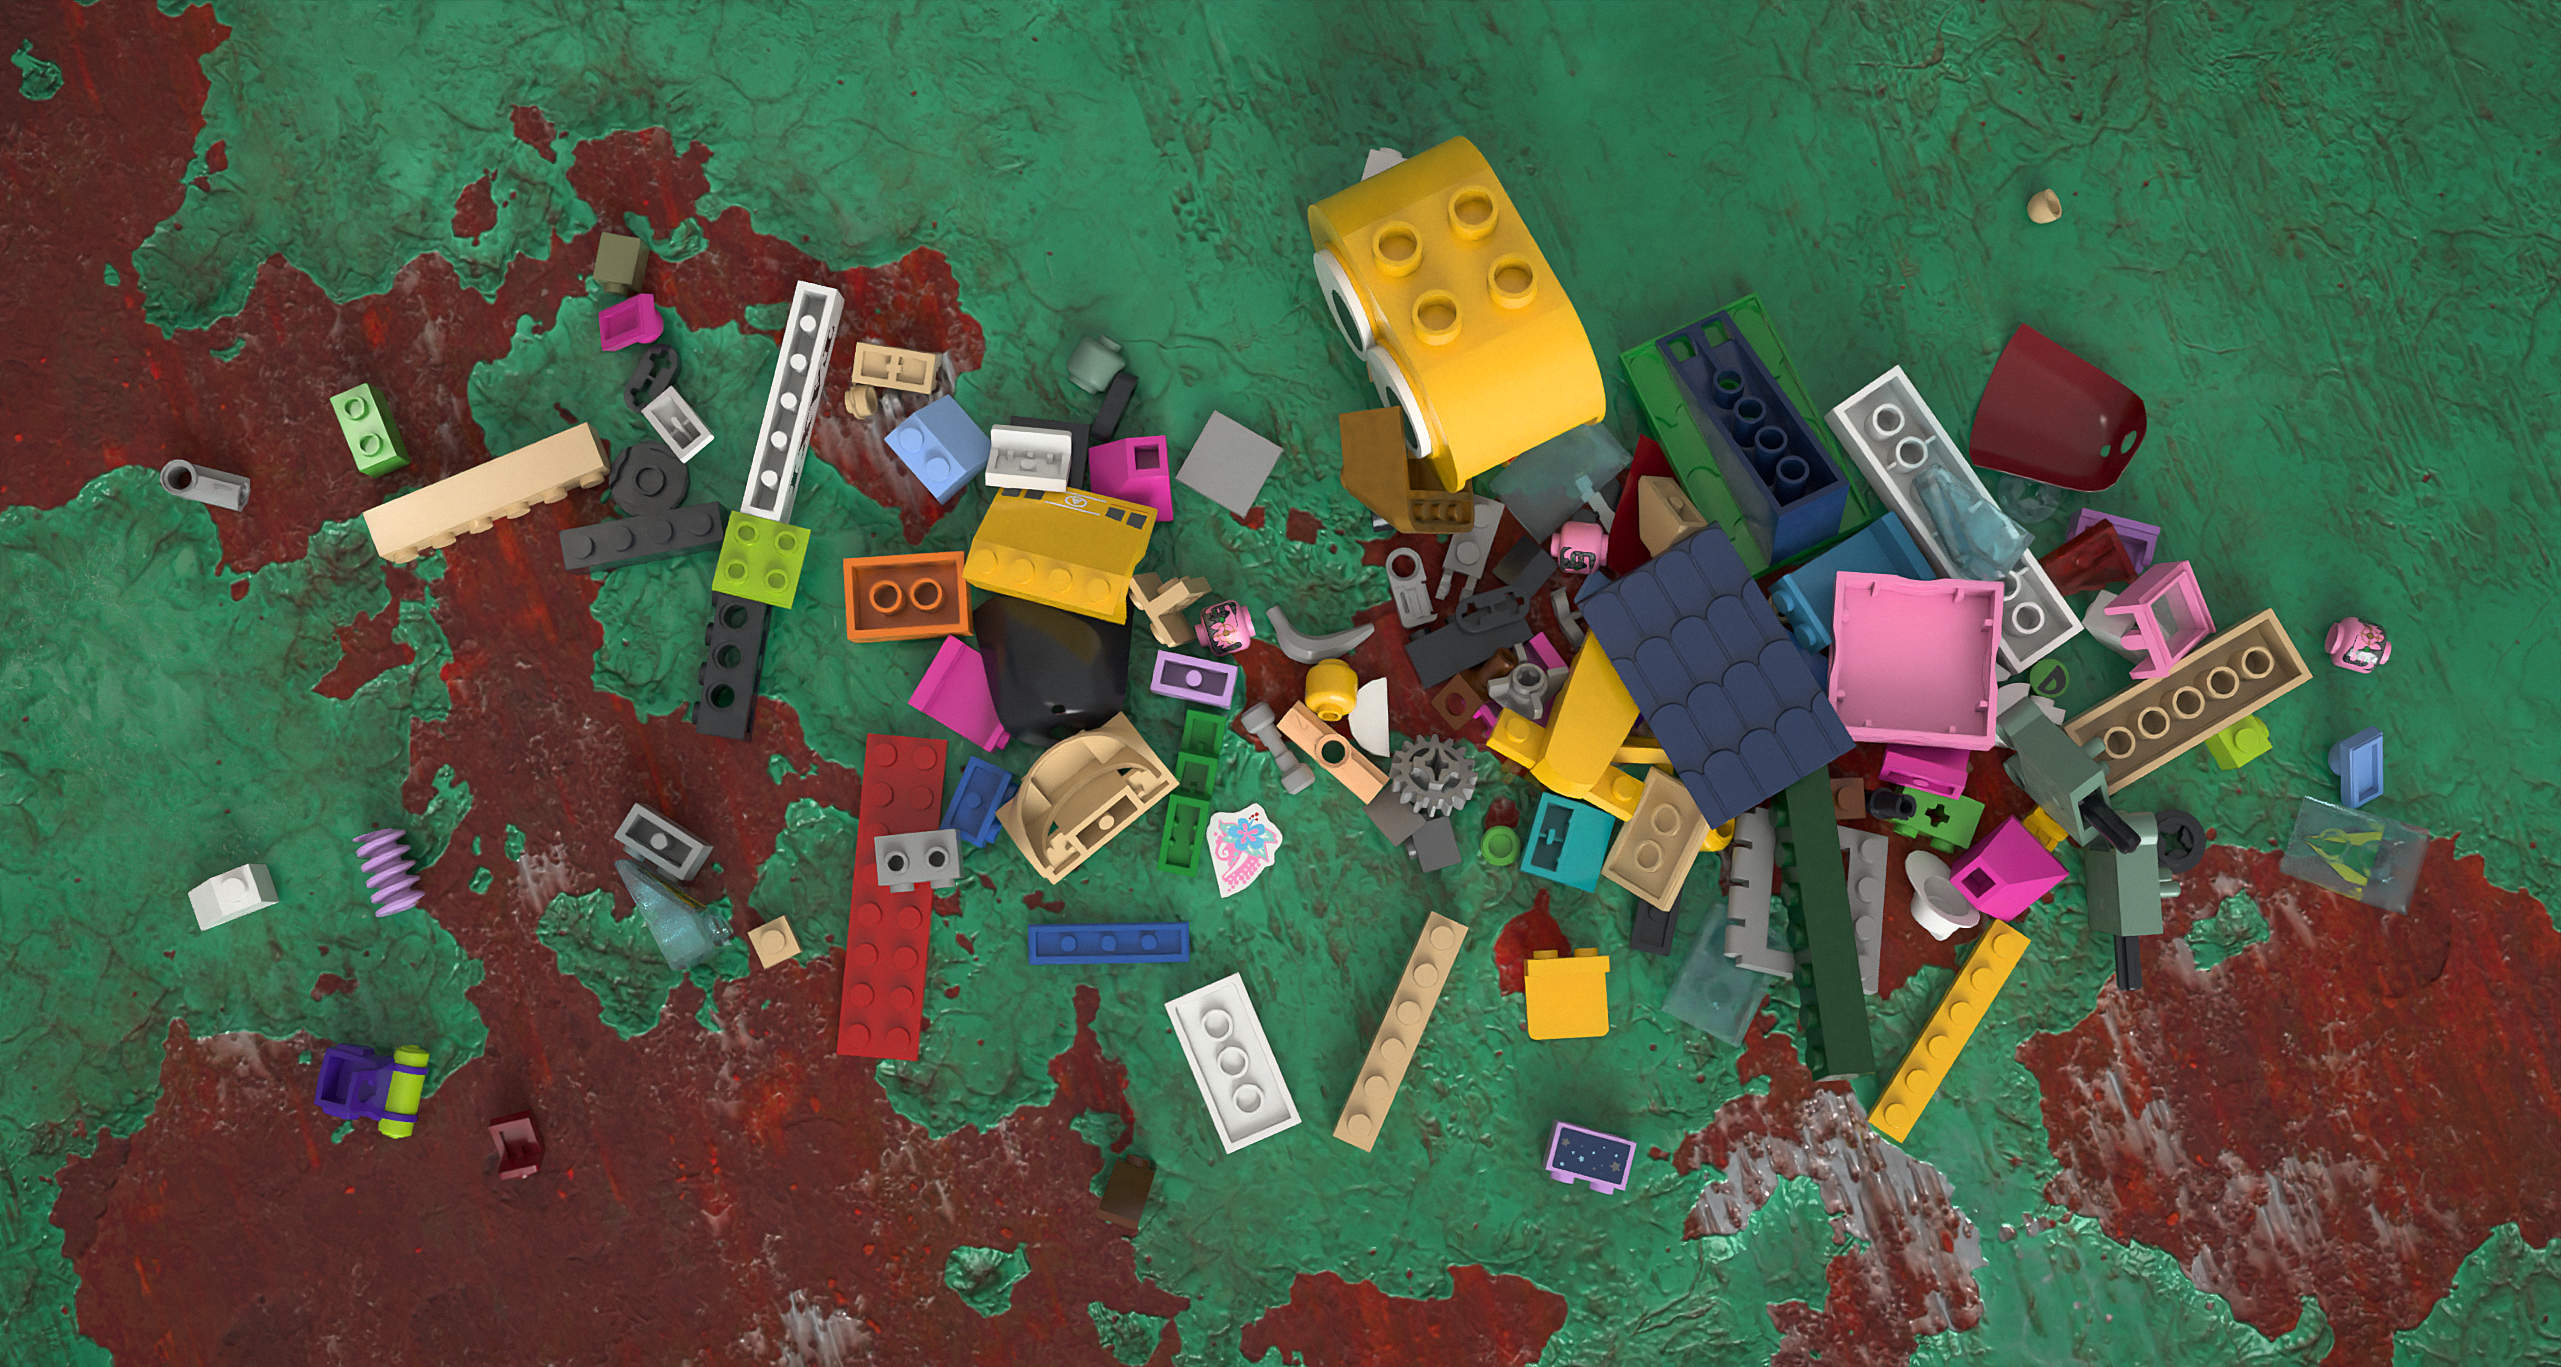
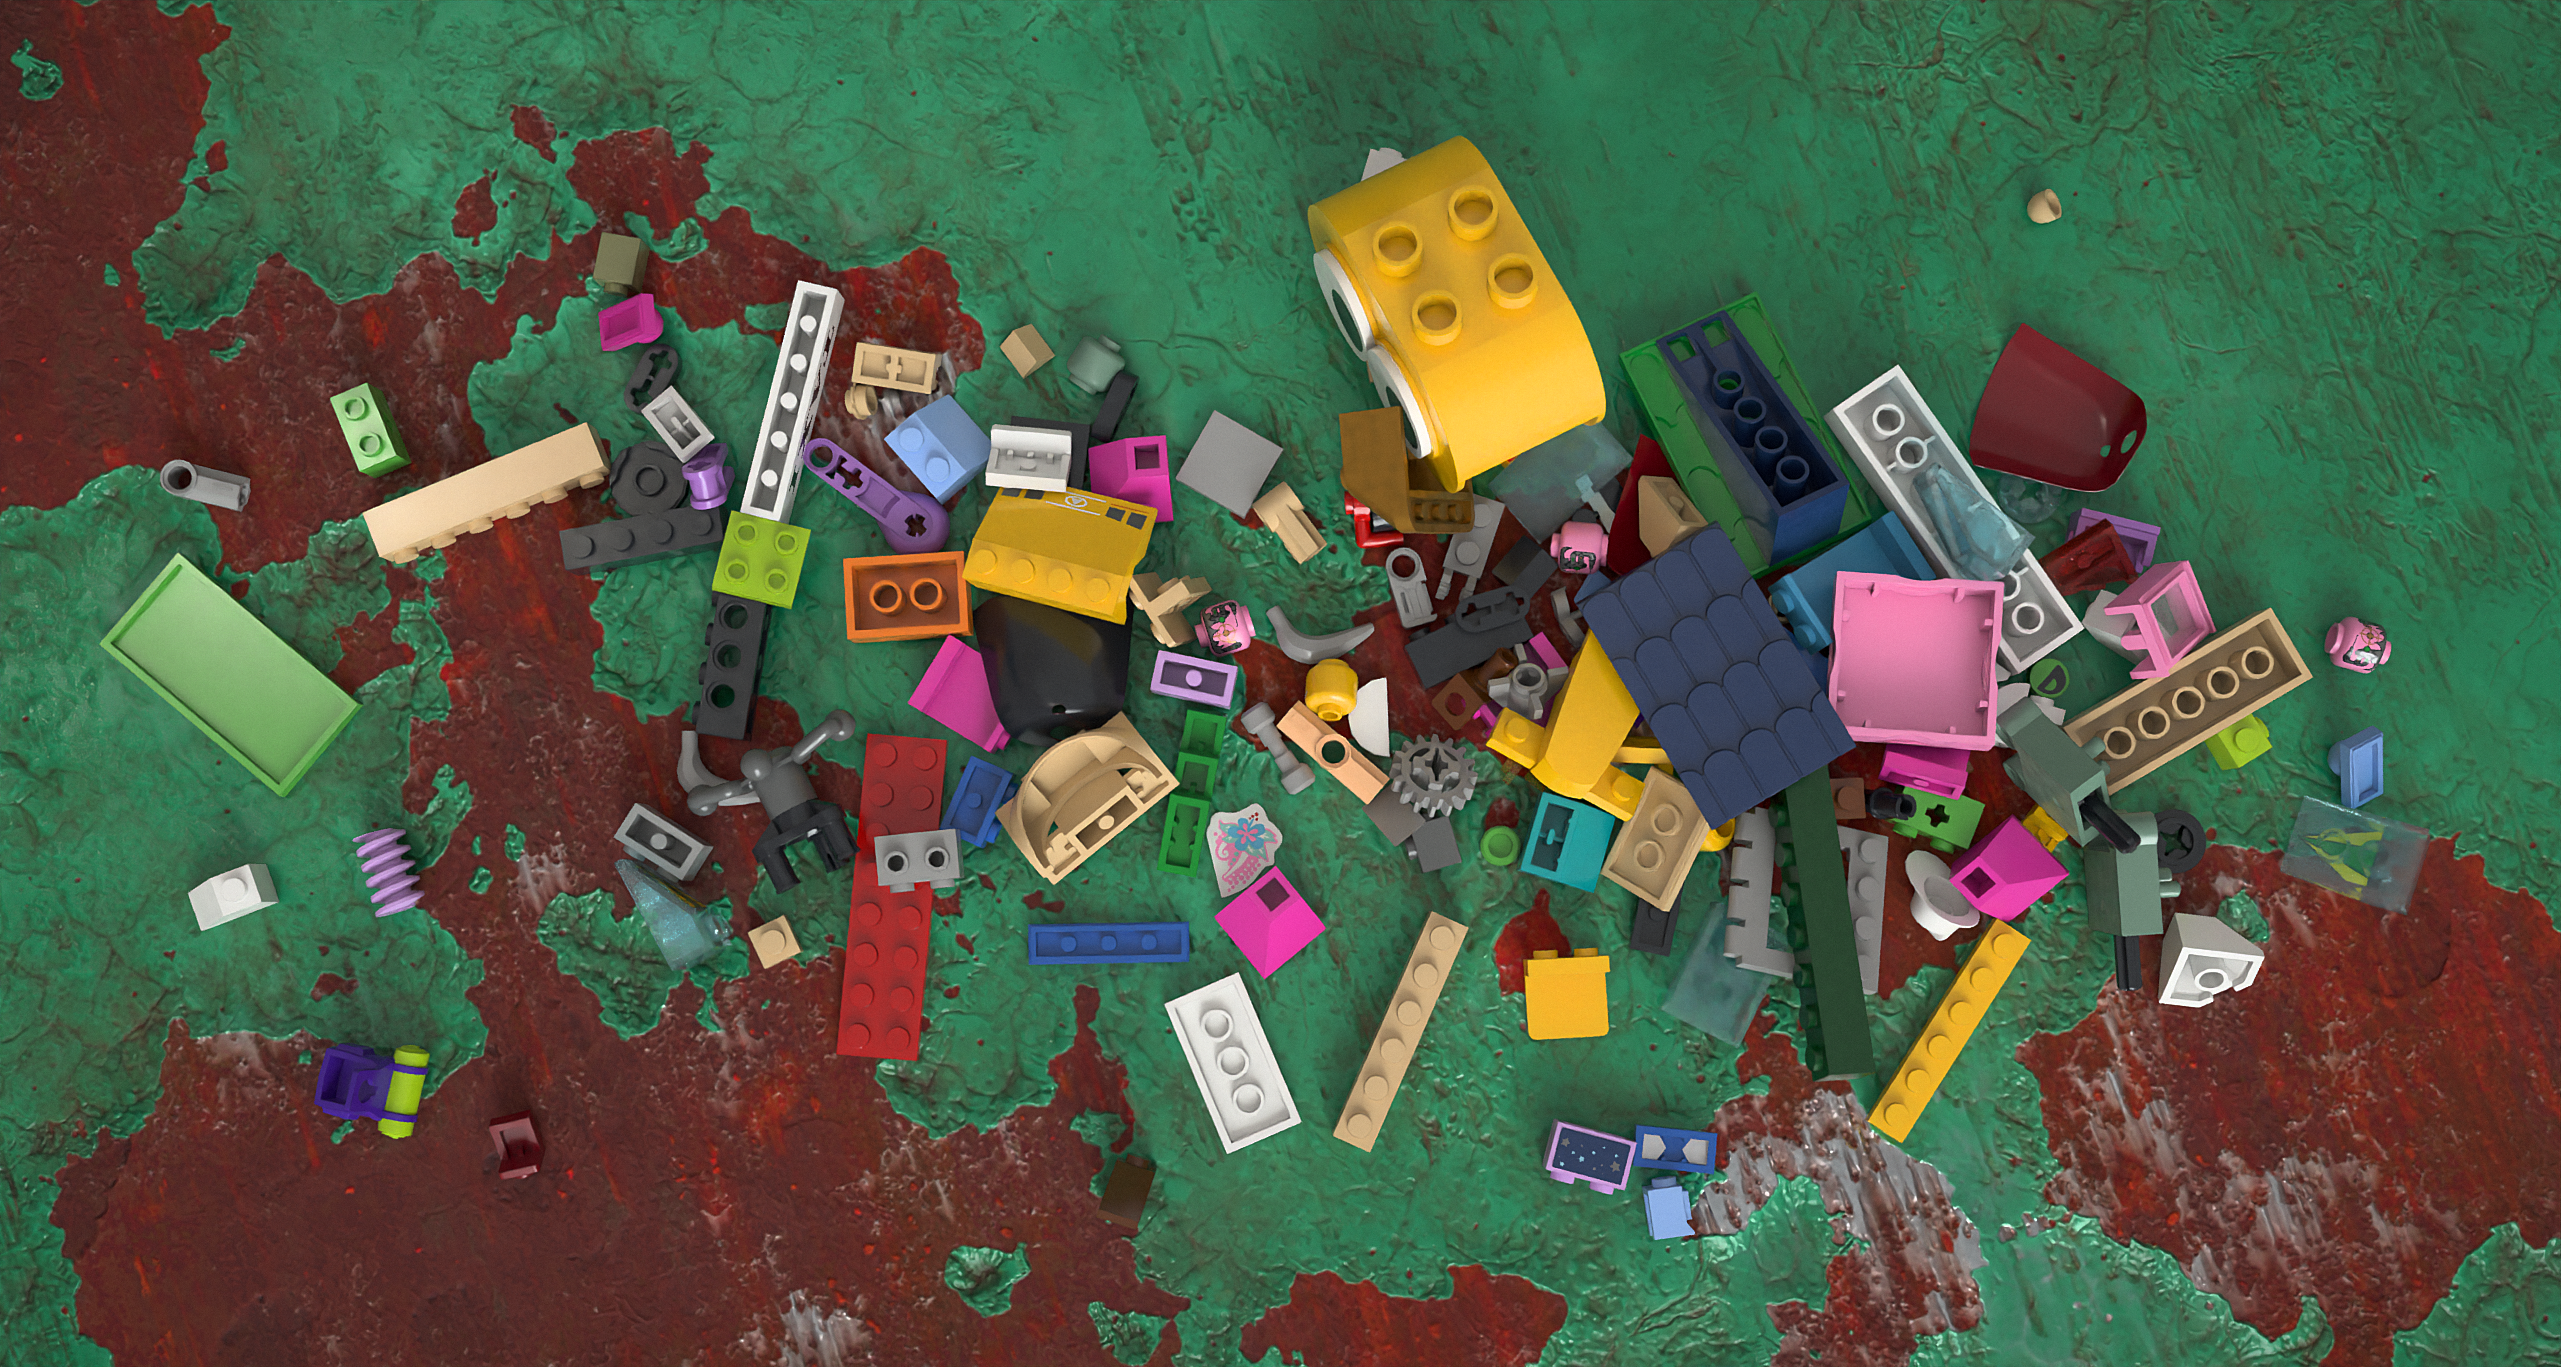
(231, 674): none -> bright green tile
(693, 773): none -> light grey piece
(708, 476): none -> medium lavender piece
(789, 803): none -> wheel
(885, 503): none -> medium lavender beam
(1026, 350): none -> tan slope
(1270, 922): none -> dark pink slope
(1284, 515): none -> tan piece
(1363, 534): none -> red plate
(1667, 1208): none -> light blue window
(1674, 1149): none -> blue piece
(2204, 959): none -> white slope

